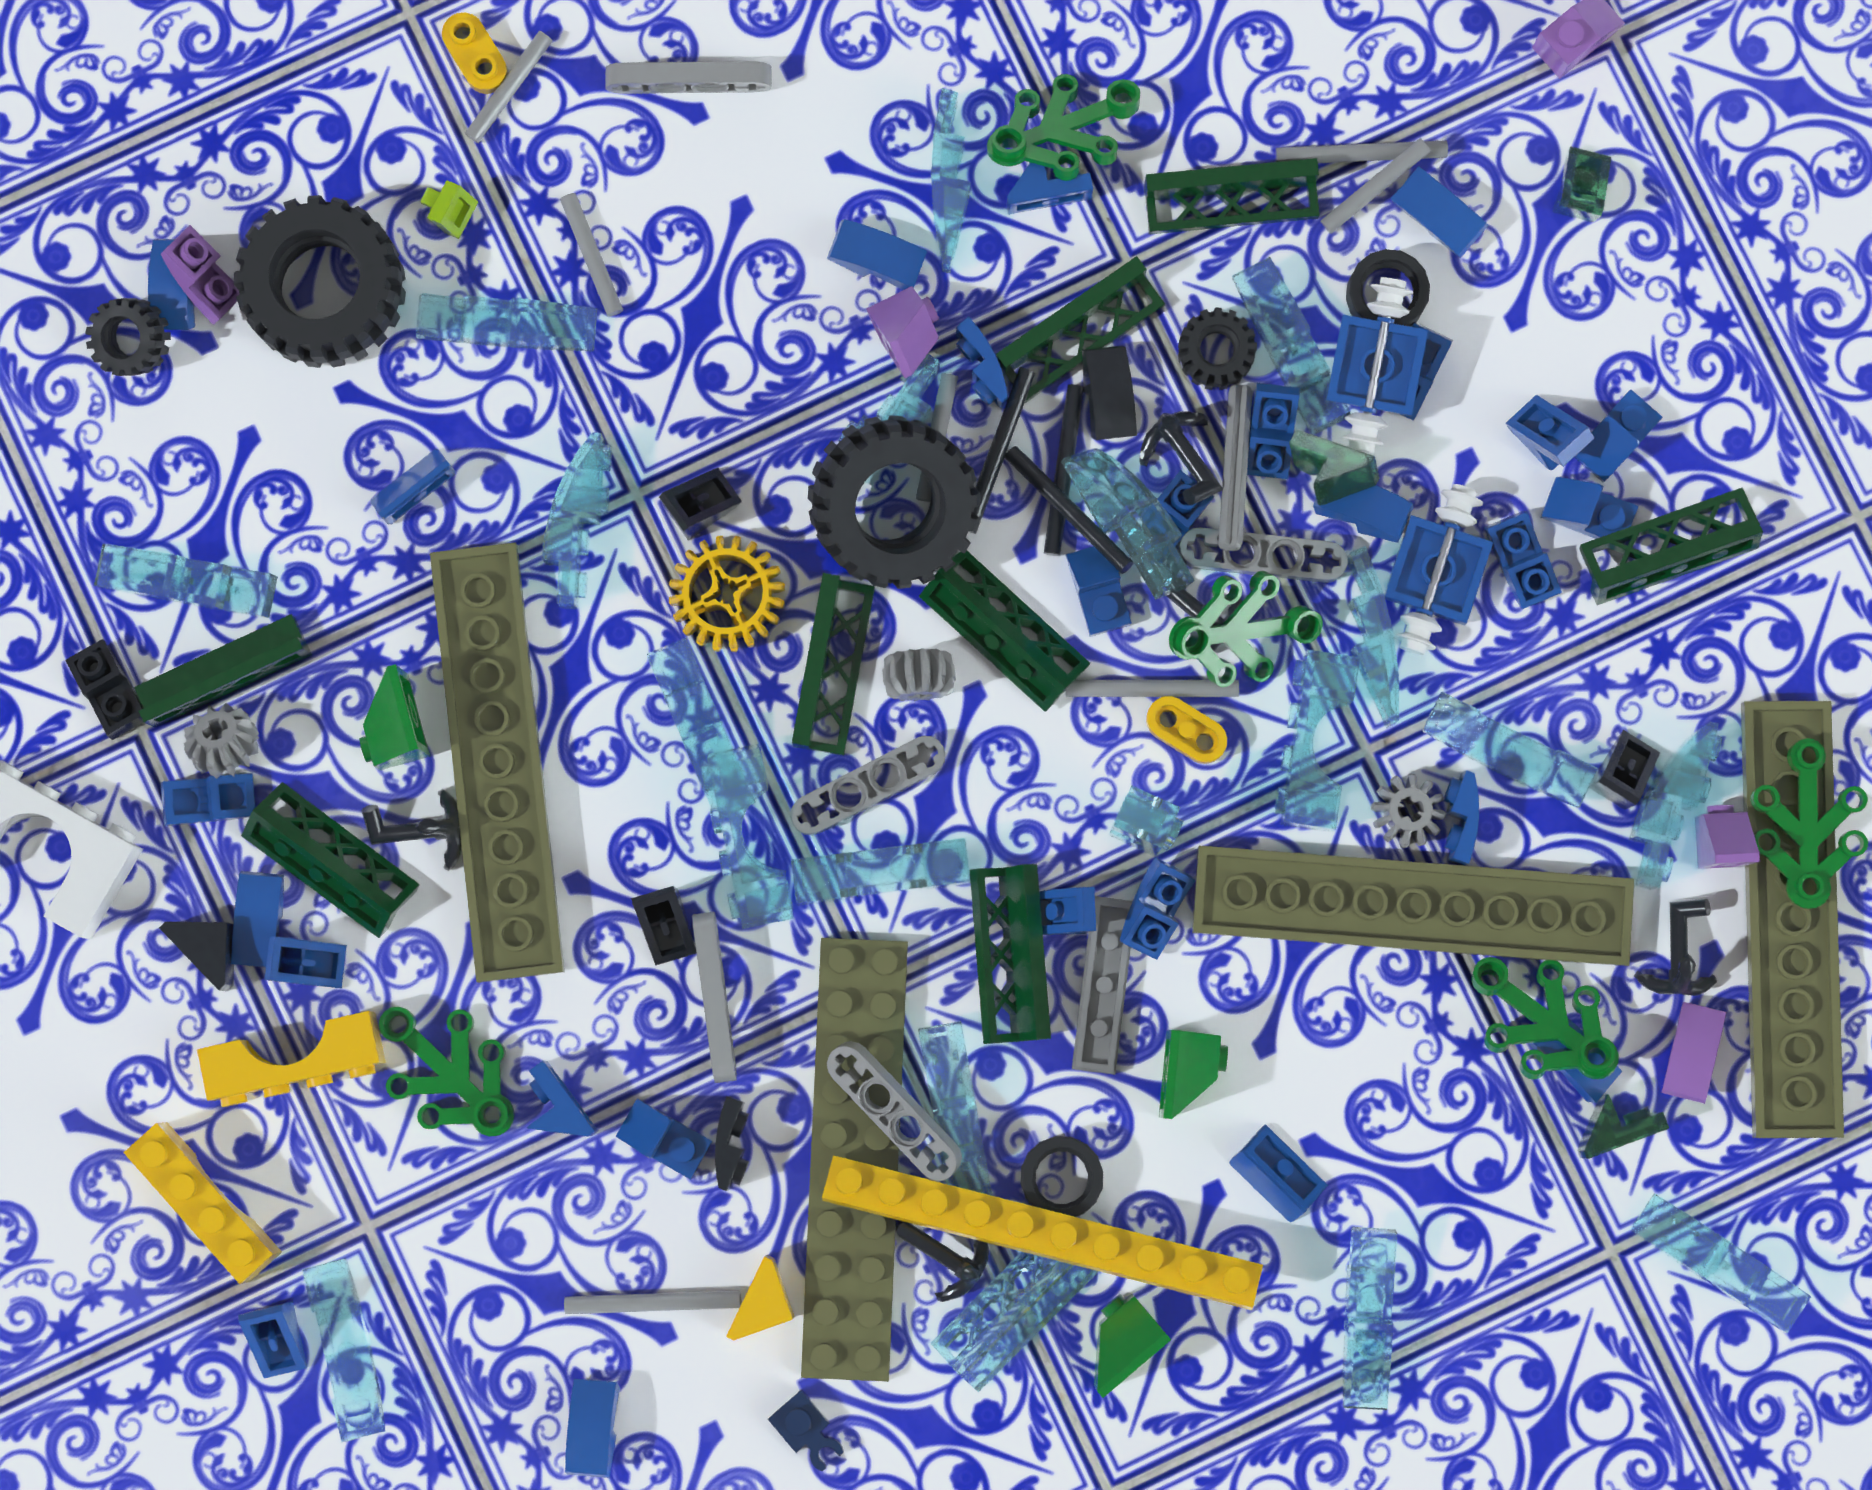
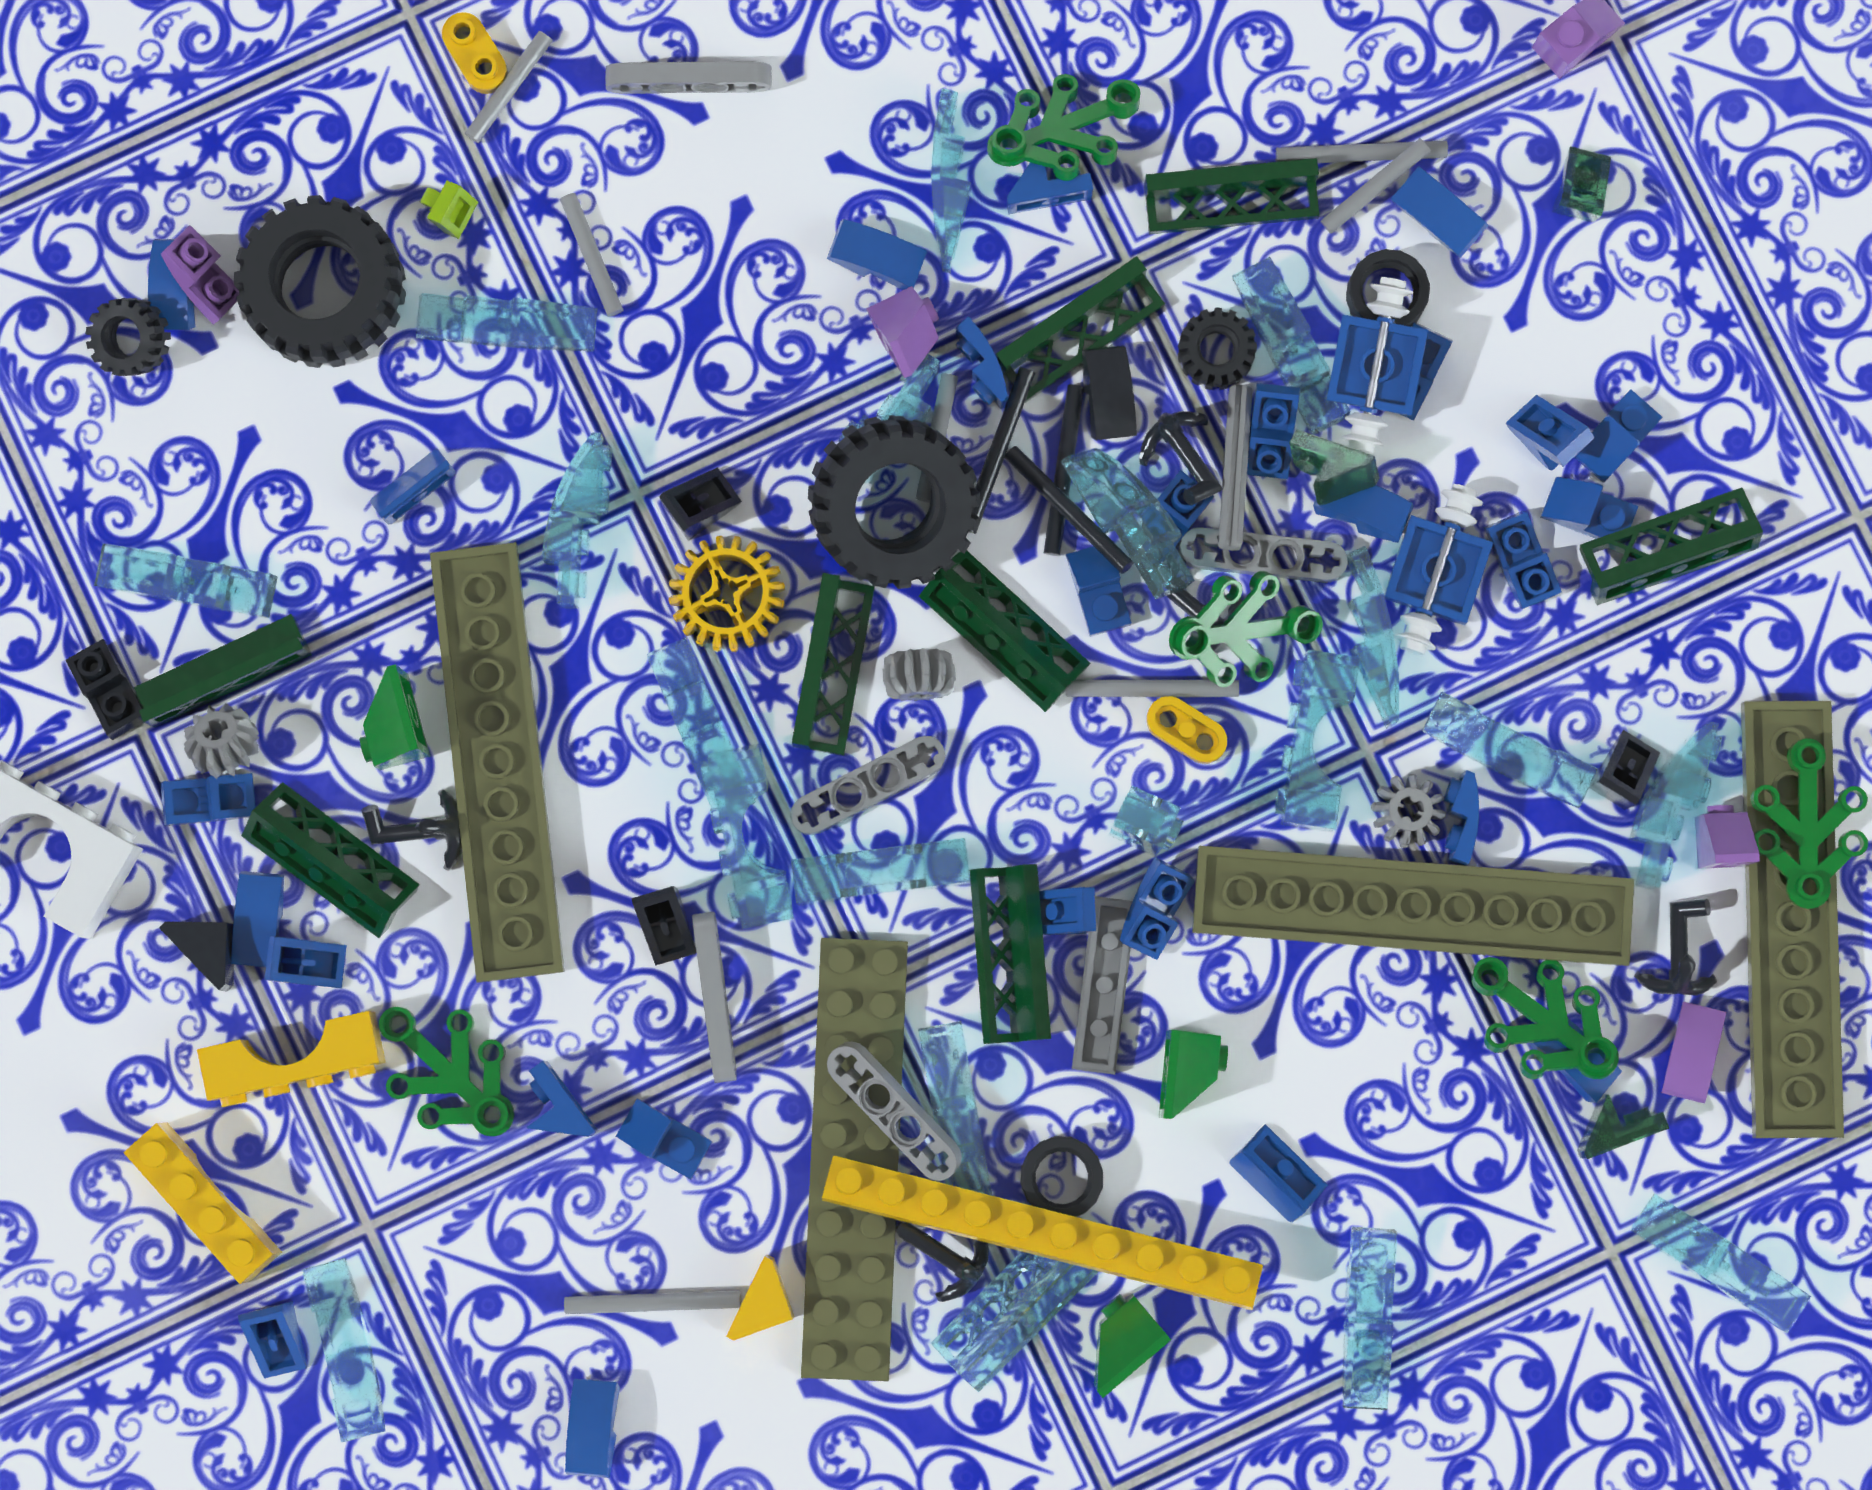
(728, 1157): black slope -> none
(801, 1425): dark blue plate -> none

